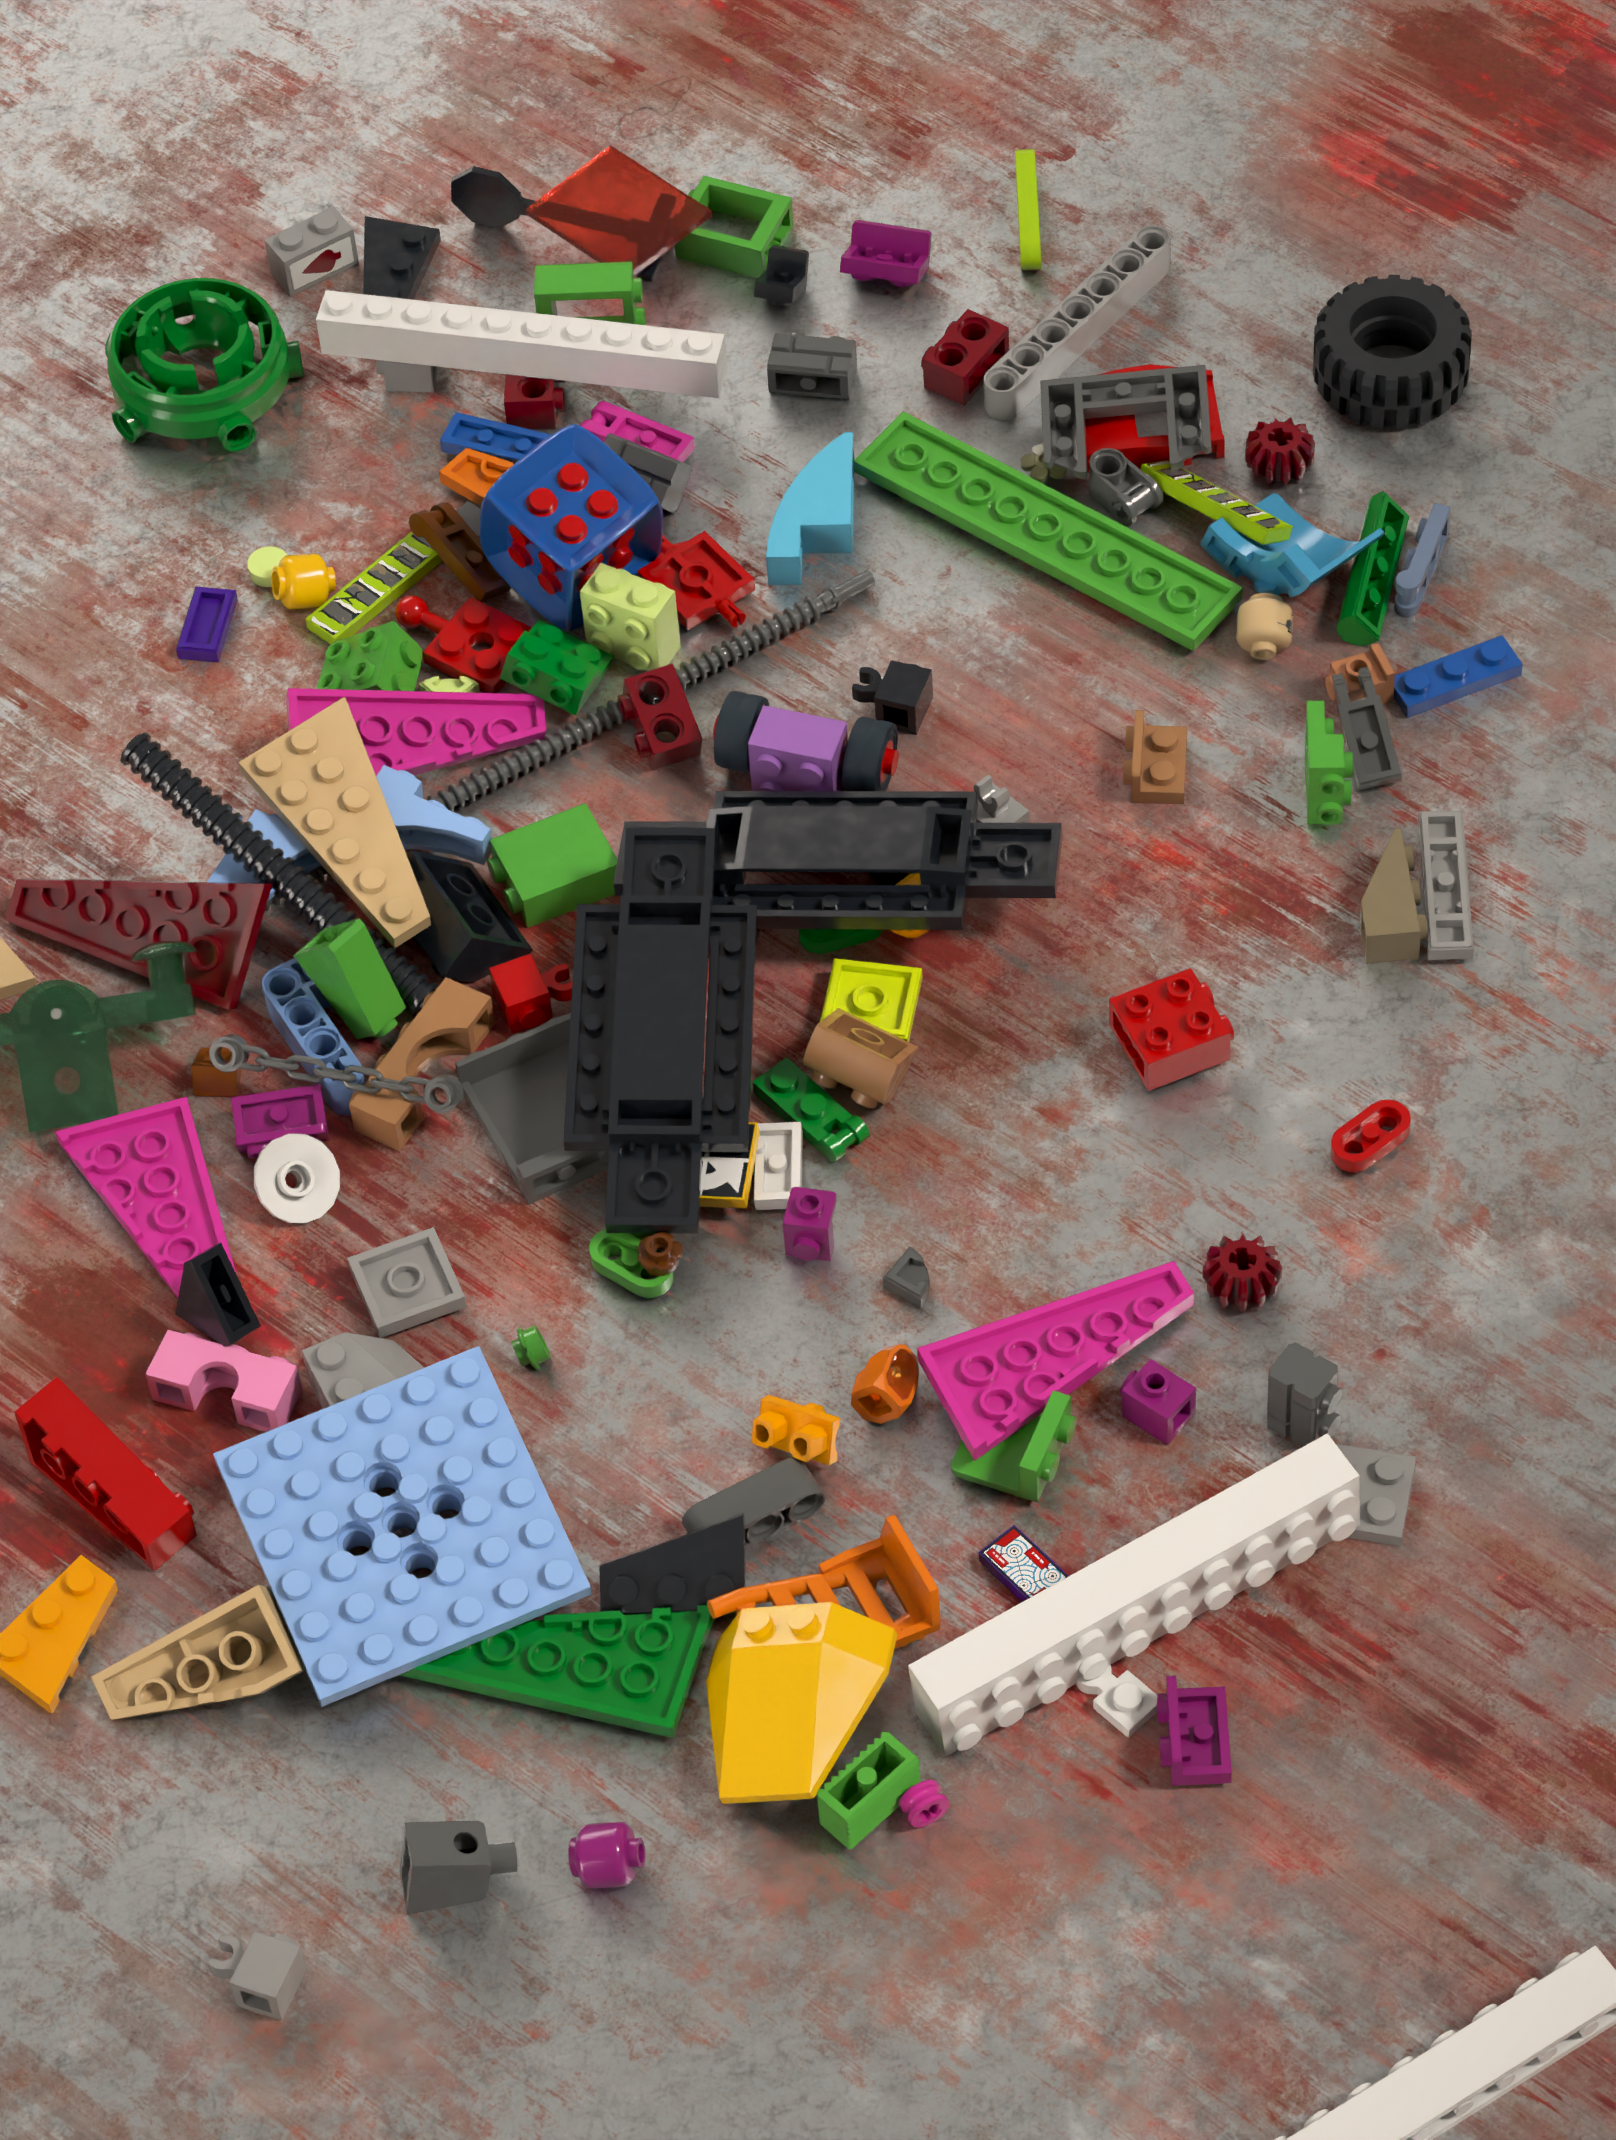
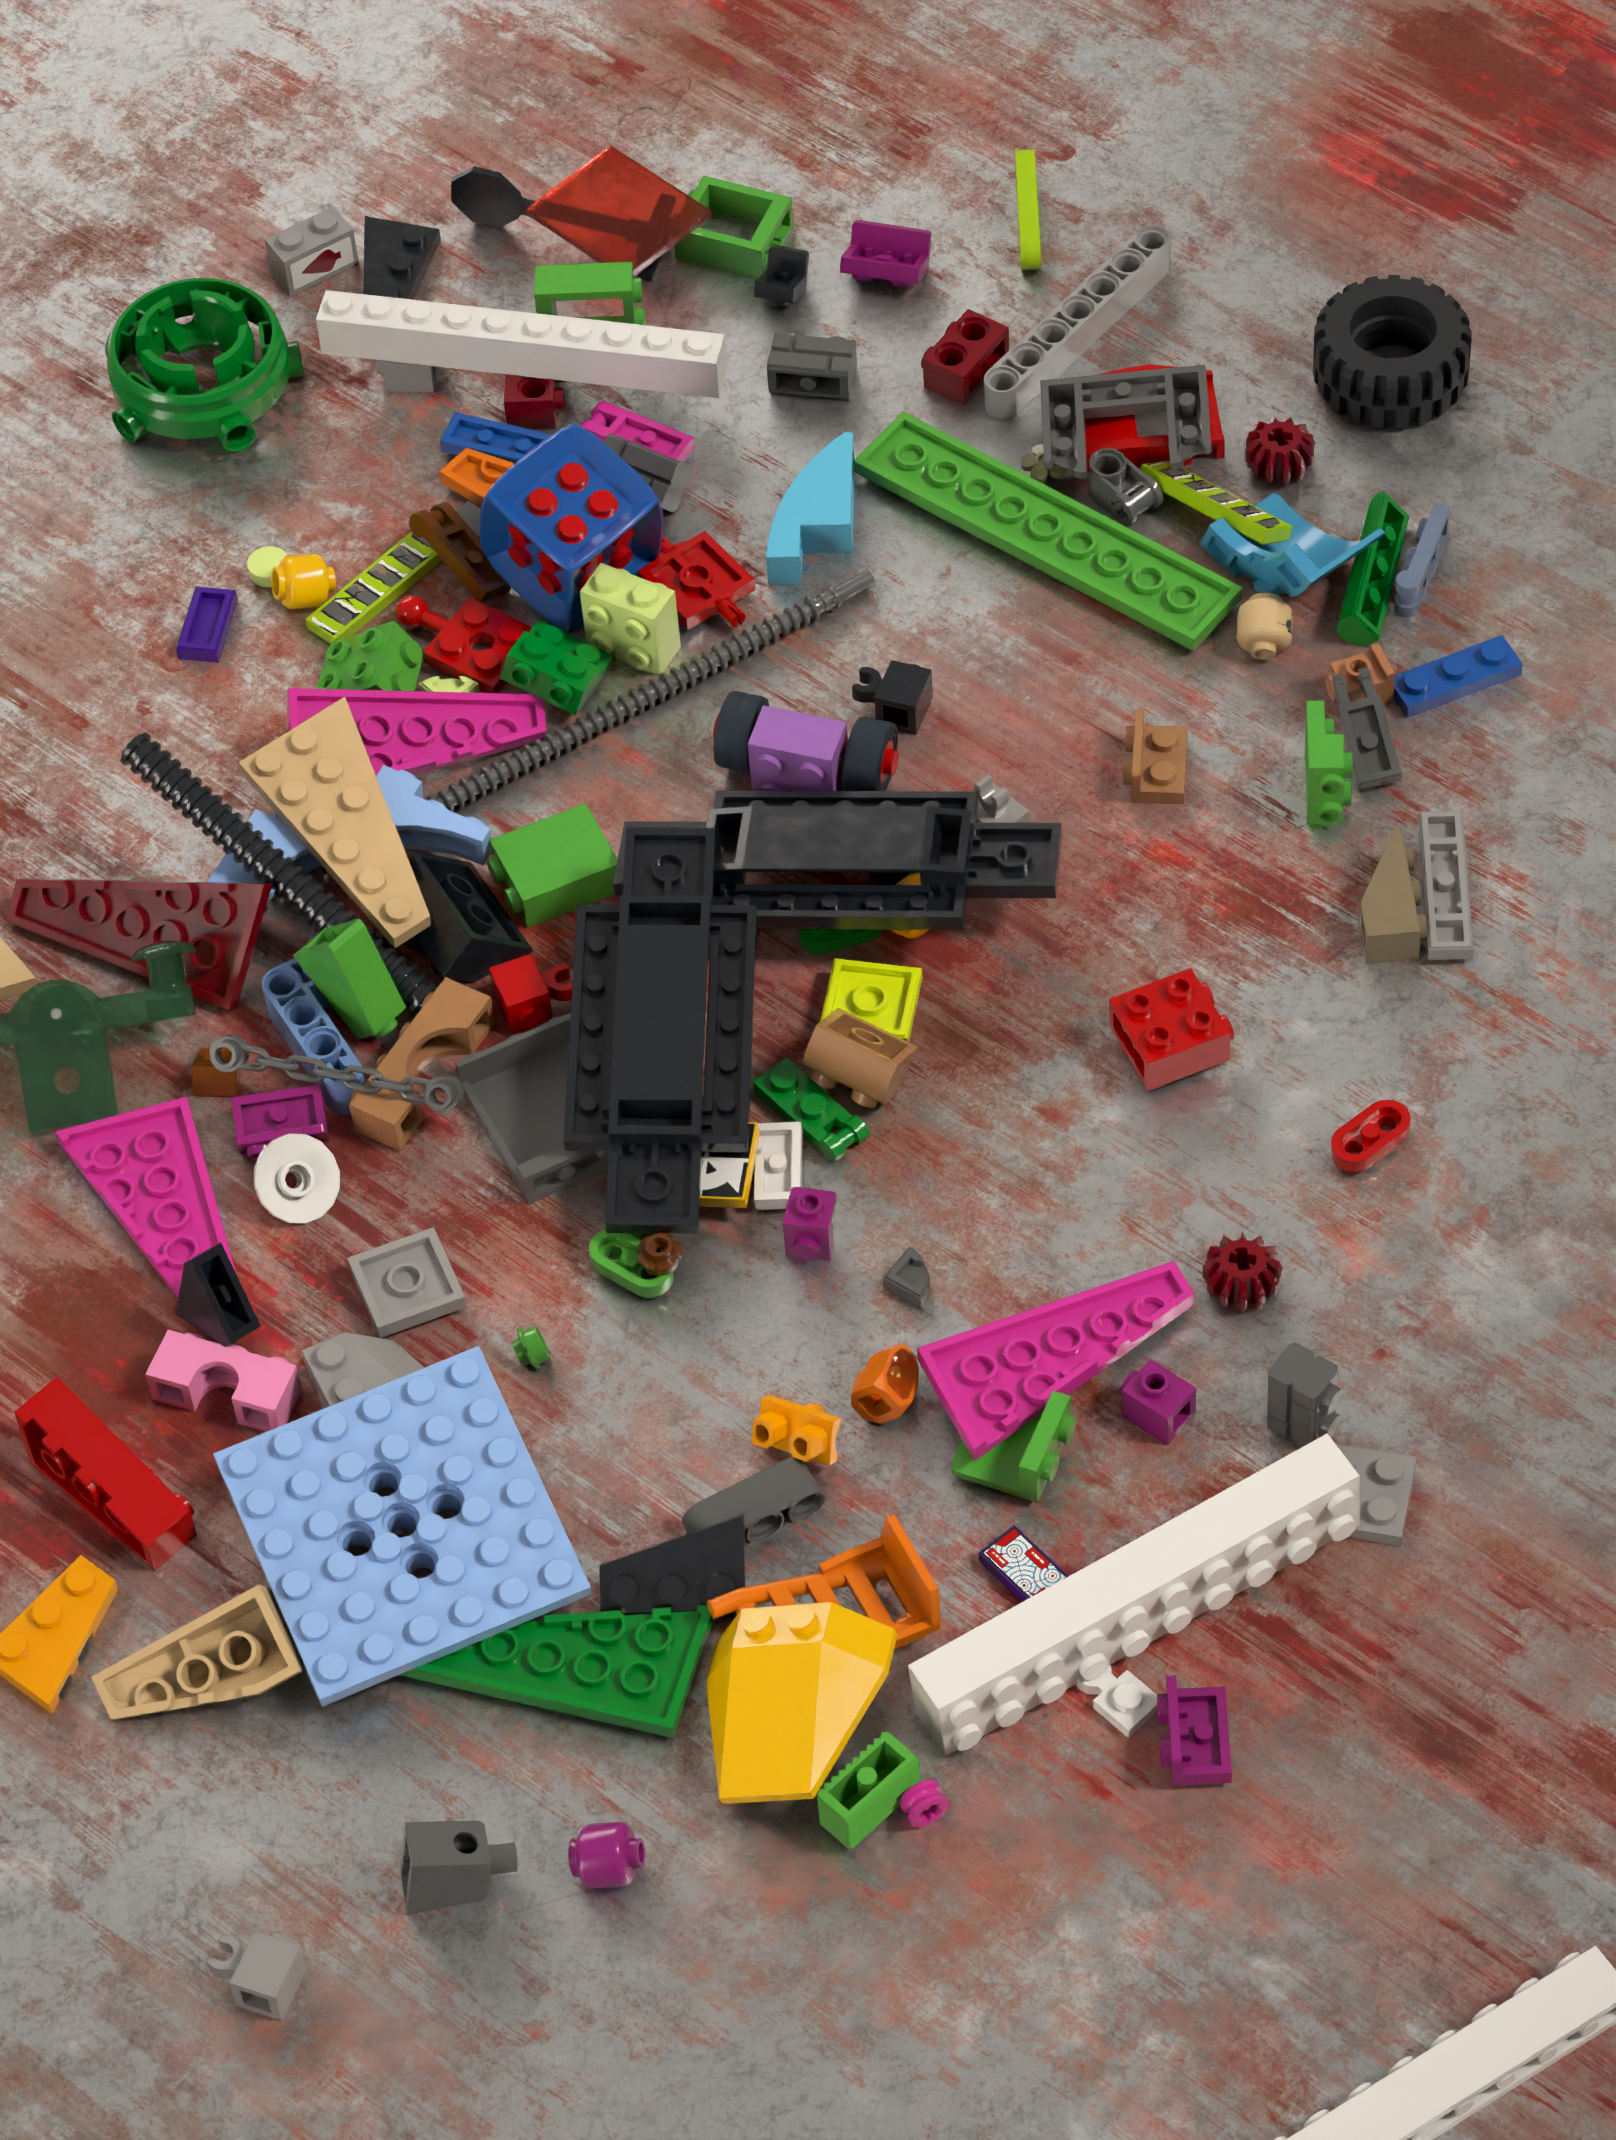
(669, 715): dark red brick -> none

